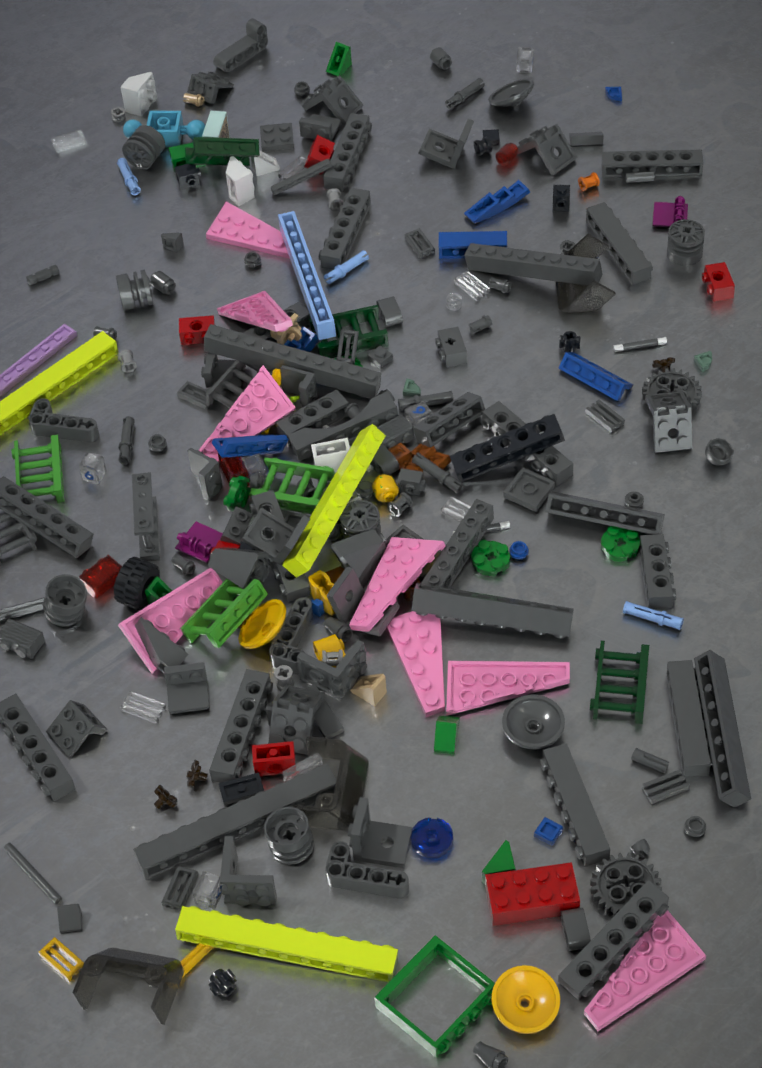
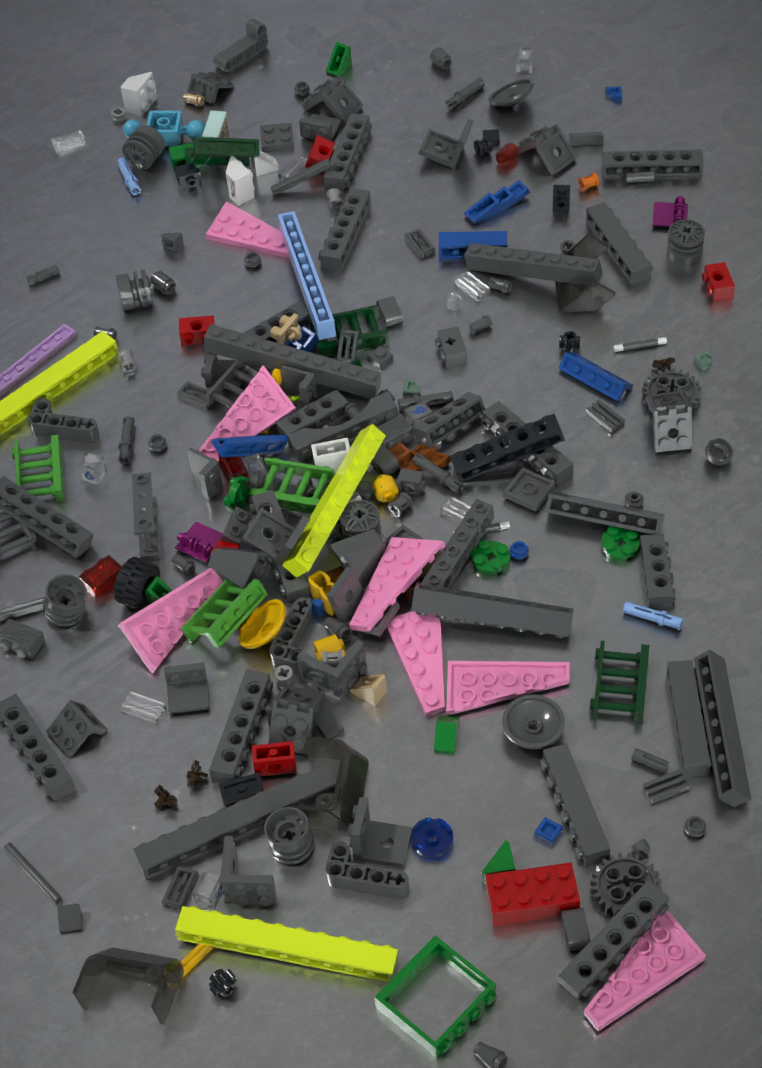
(73, 969): yellow tile -> none
(159, 646): dark grey slope -> none
(258, 311): bright pink wing -> none
(303, 767): clear tile -> none
(341, 270): light blue pin -> none
(527, 985): yellow dish -> none

